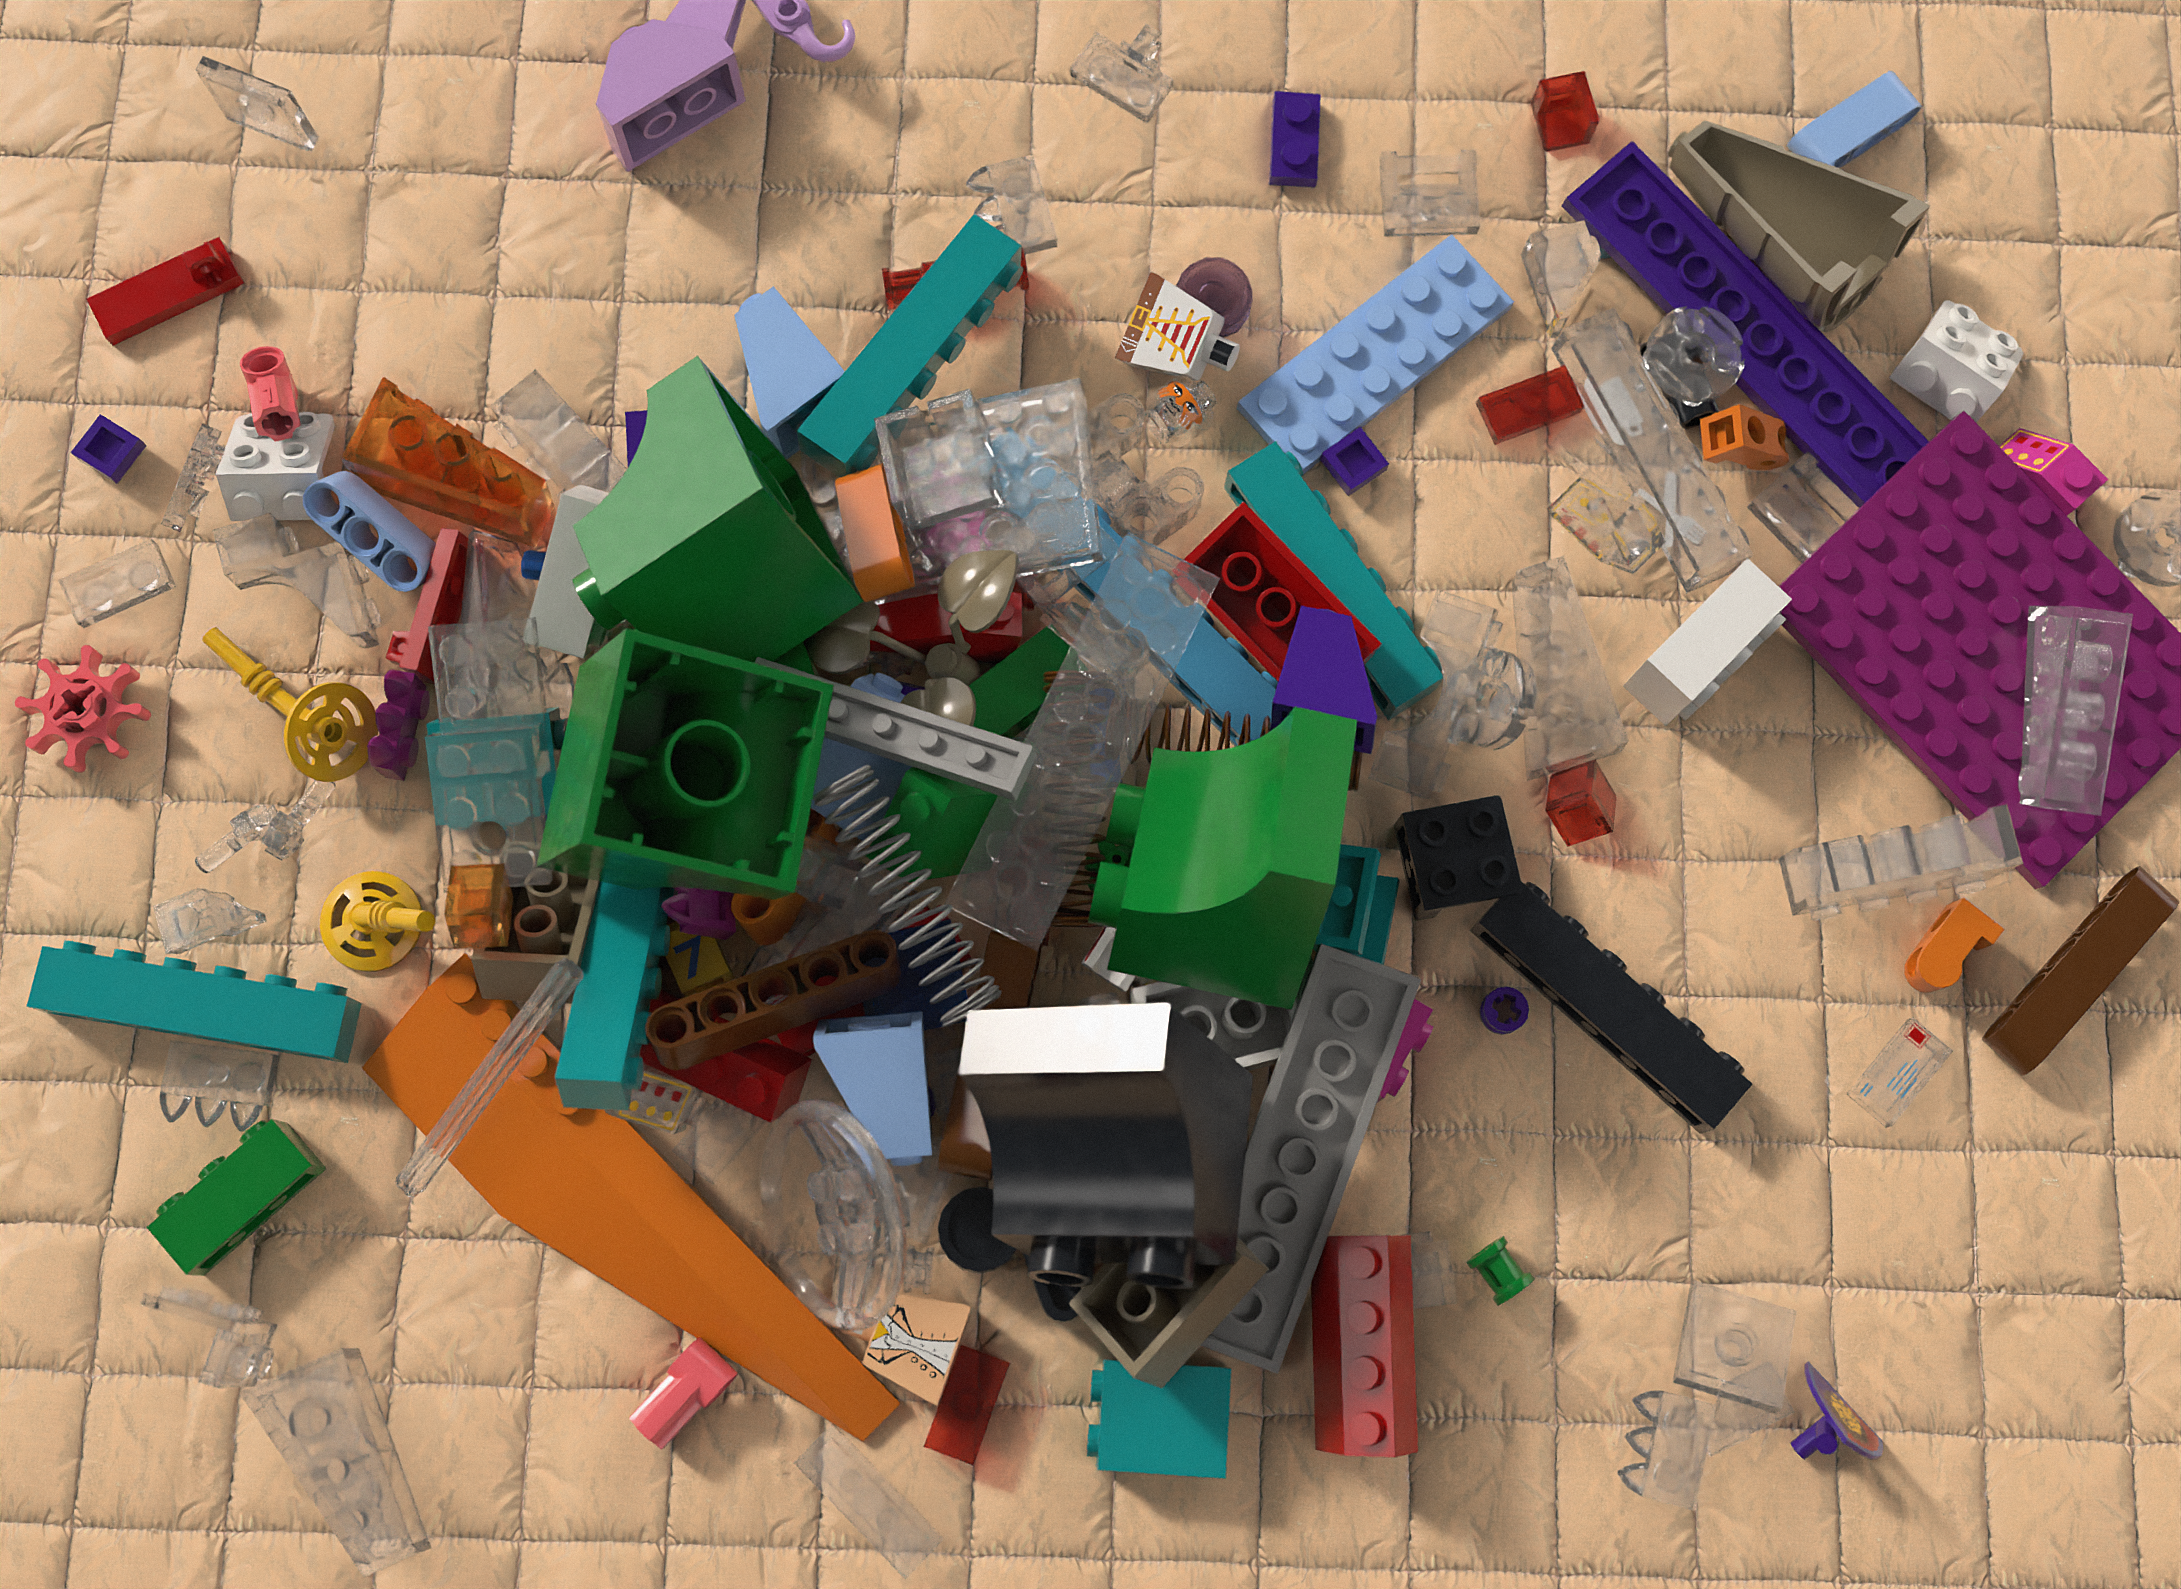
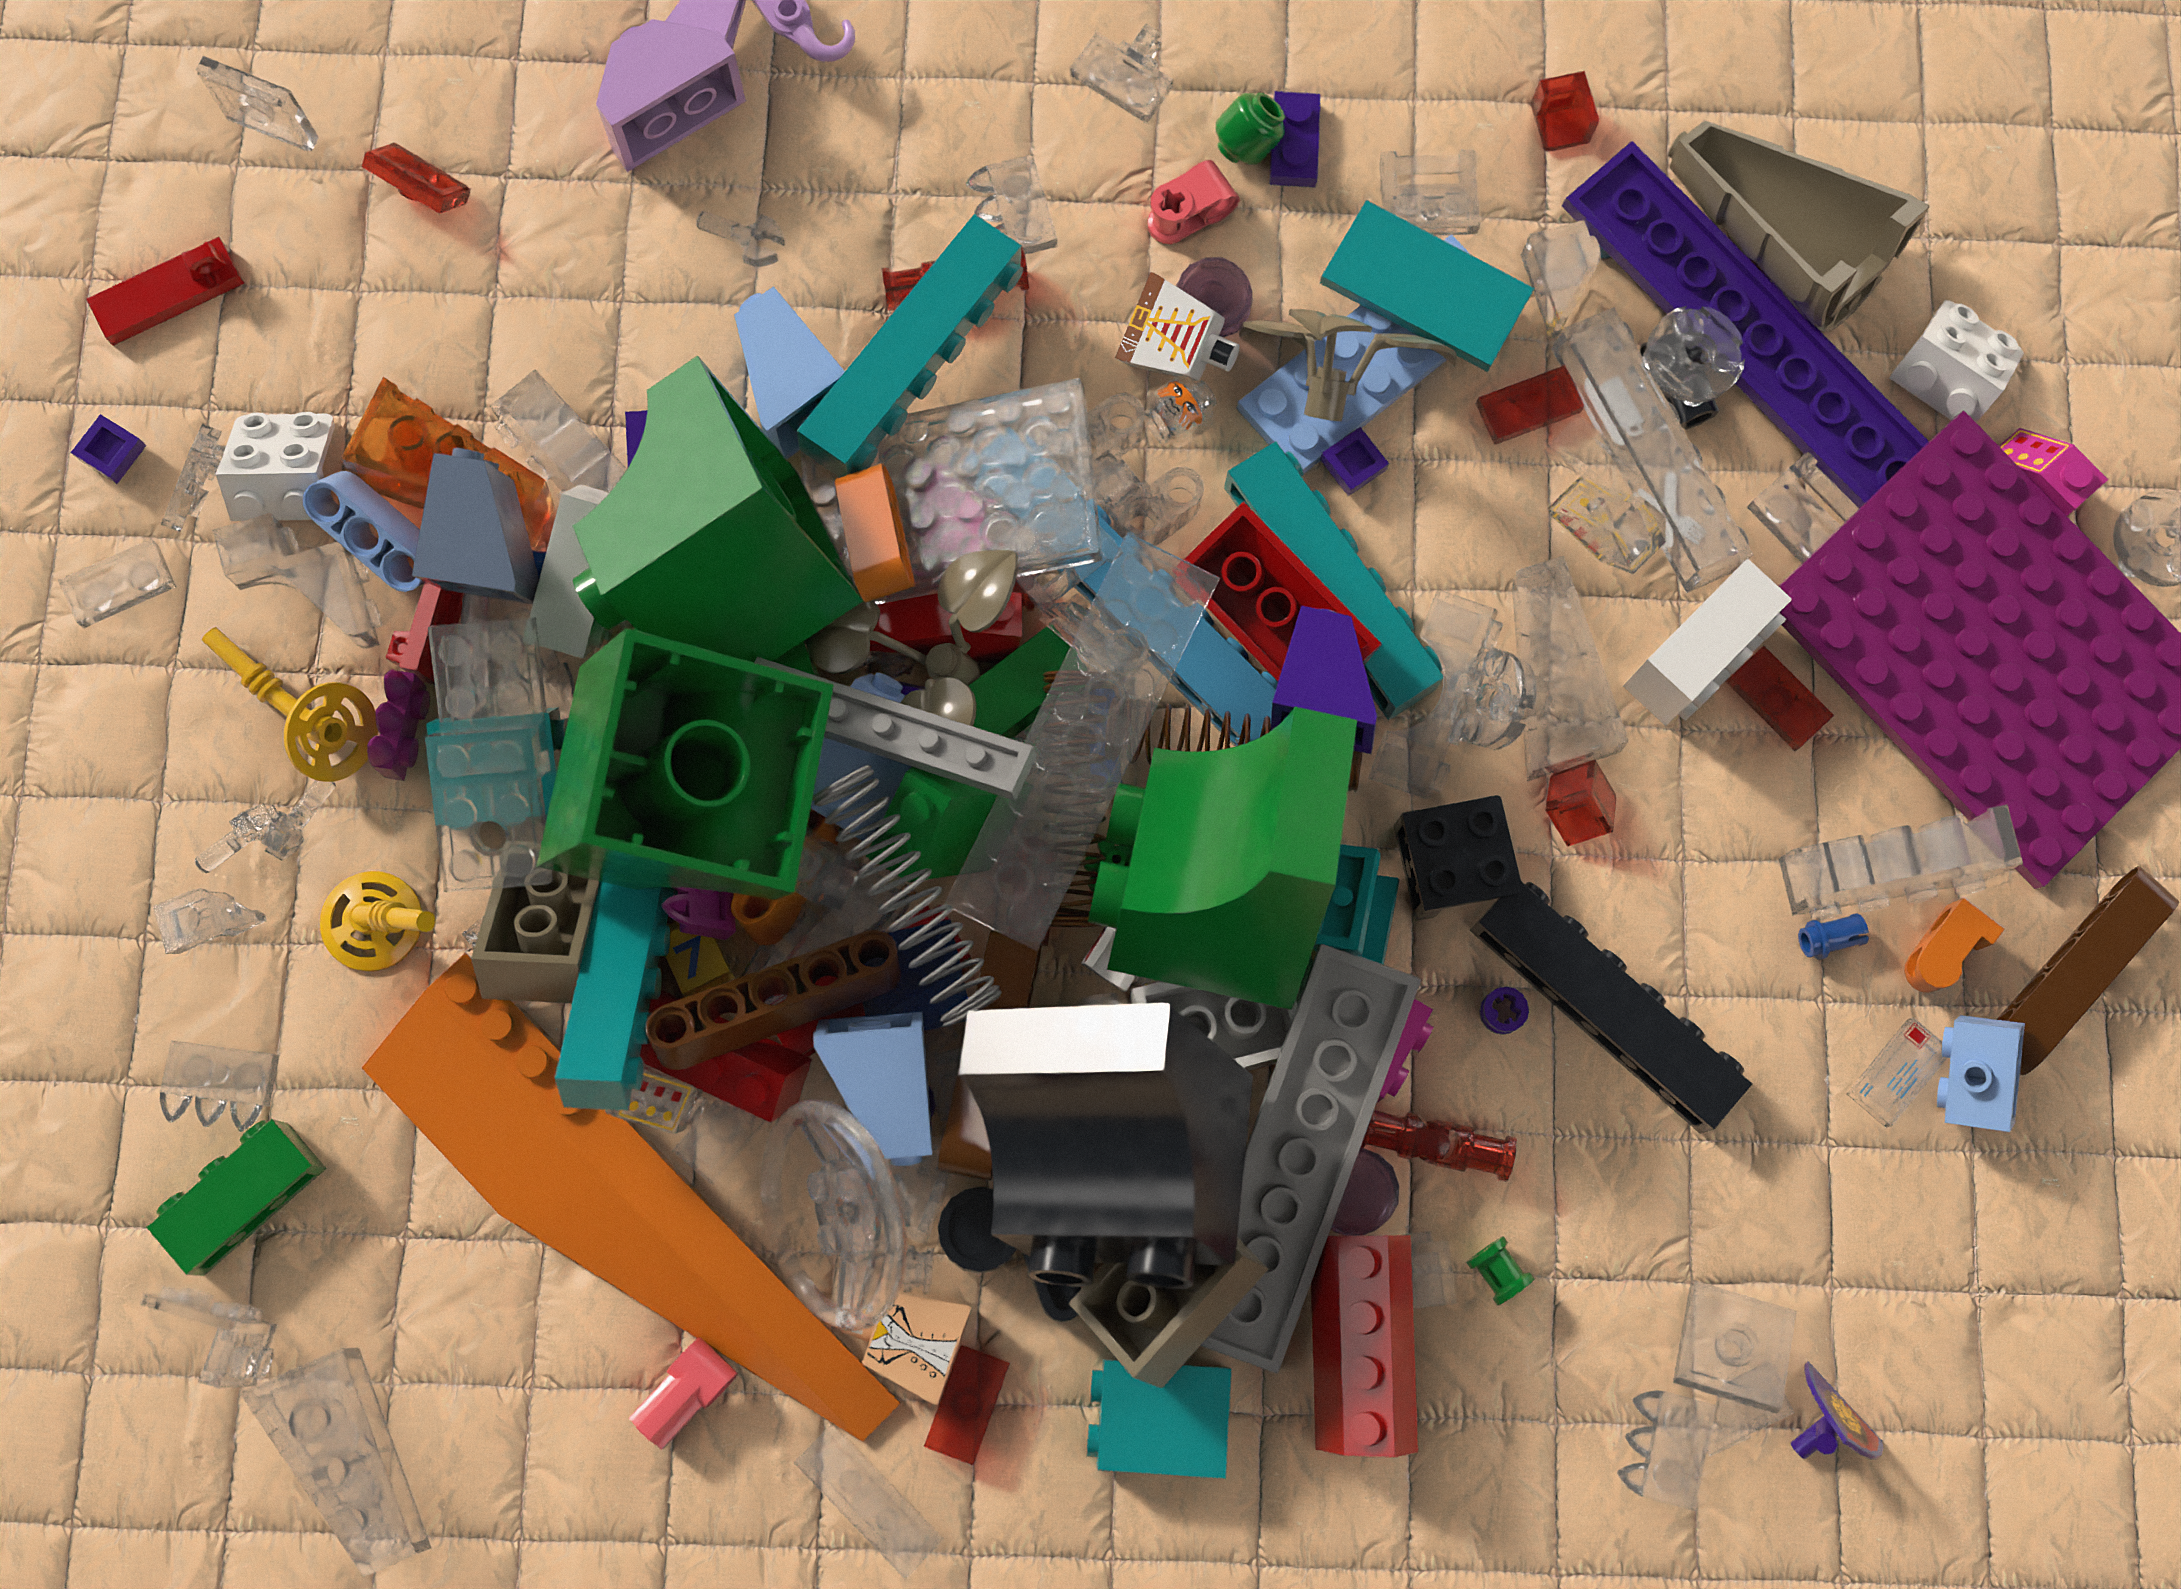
(63, 708): coral gear -> none
(195, 1003): teal brick -> none
(271, 392): coral piece -> none
(416, 178): none -> clear red plate
(474, 531): none -> sand blue slope
(478, 906): clear orange brick -> none
(489, 1076): clear axle -> none
(745, 235): none -> clear bar
(944, 474): clear piece -> none
(1190, 203): none -> coral piece
(1250, 128): none -> green head
(1326, 384): none -> dark tan plant
(1368, 1196): none -> piece
(1426, 285): none -> teal tile
(1432, 1143): none -> clear red piece
(1744, 438): orange leg -> none
(1779, 698): none -> clear red plate
(1821, 938): none -> blue pin
(1857, 122): light blue beam -> none
(1981, 1072): none -> light blue brick
(2071, 705): clear wedge -> none

